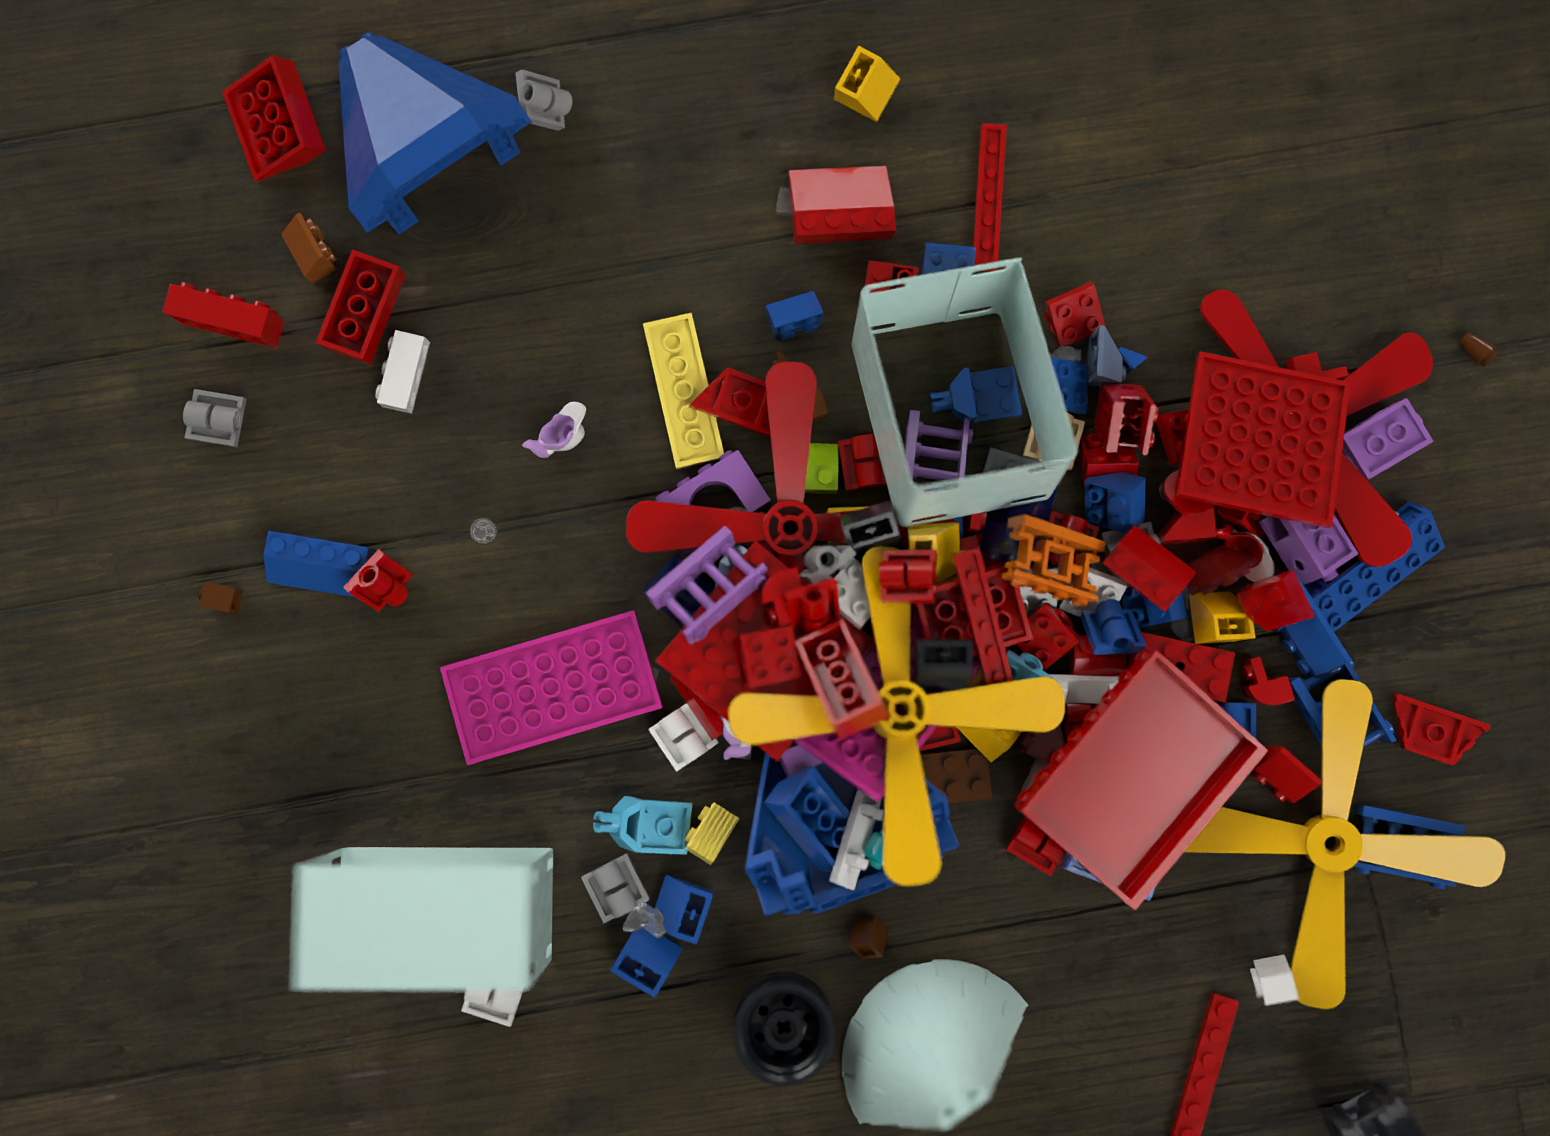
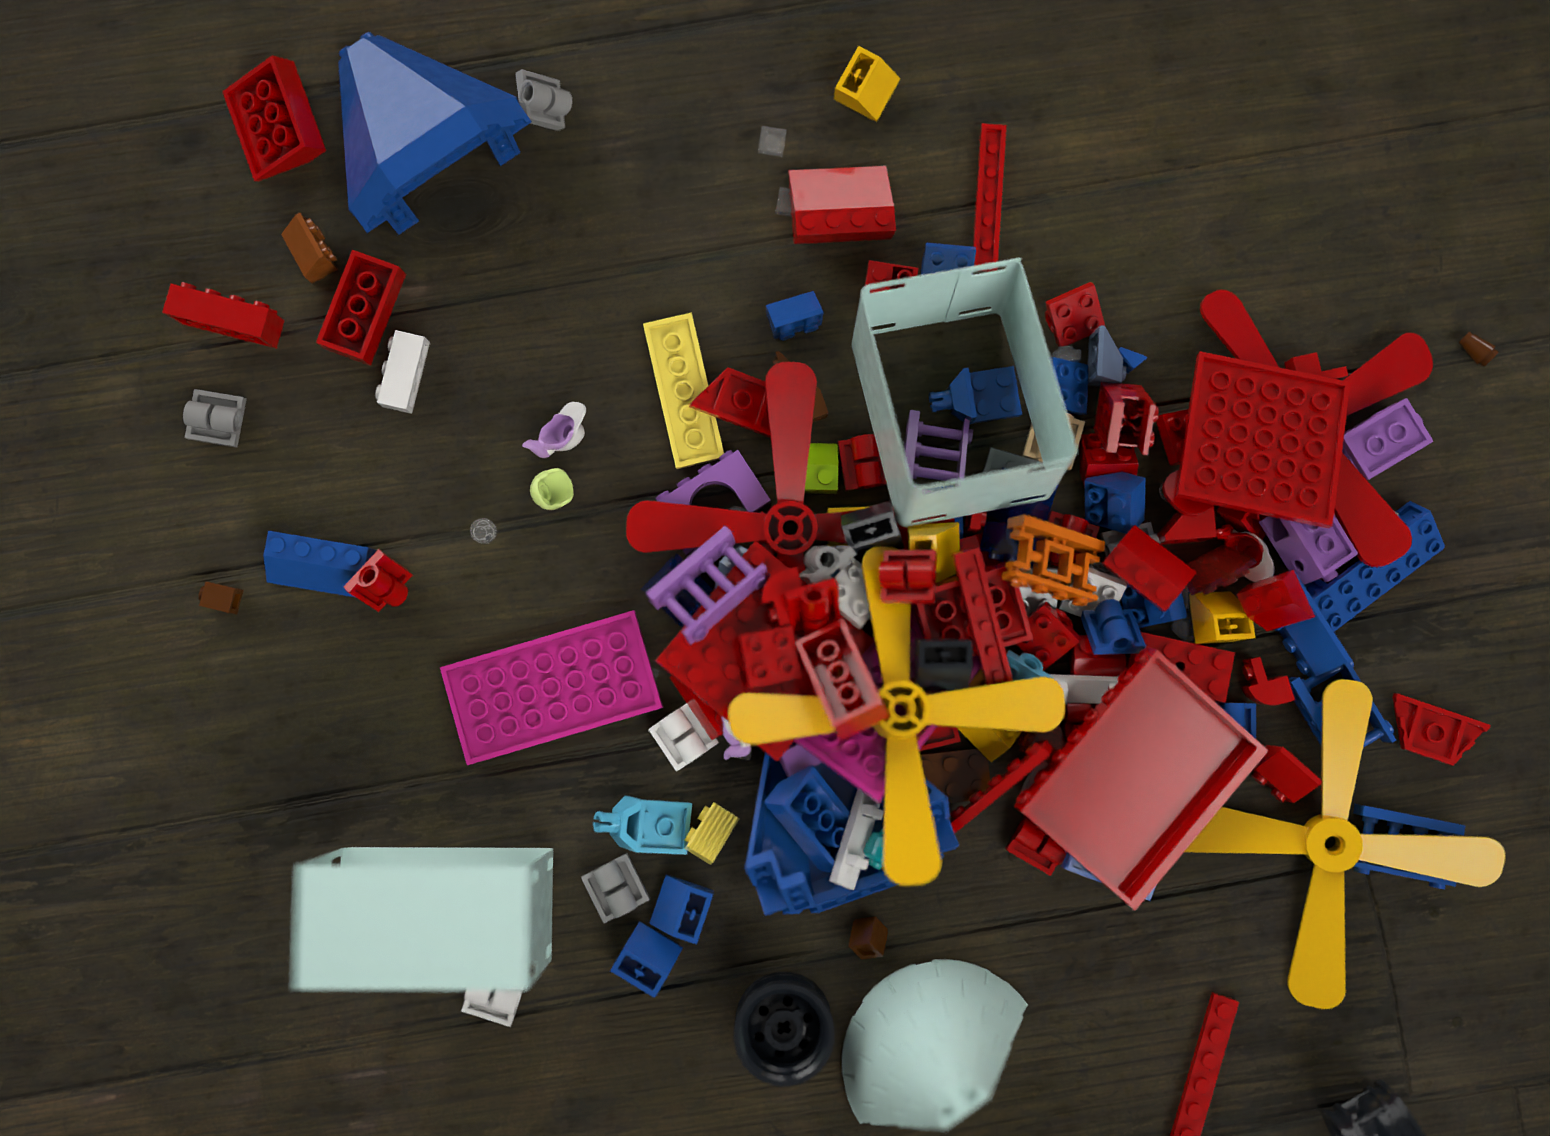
(551, 489): none -> yellowish green hair
(645, 917): clear plate -> none
(772, 141): none -> clear plate
(1000, 784): none -> red plate
(1274, 980): white brick -> none

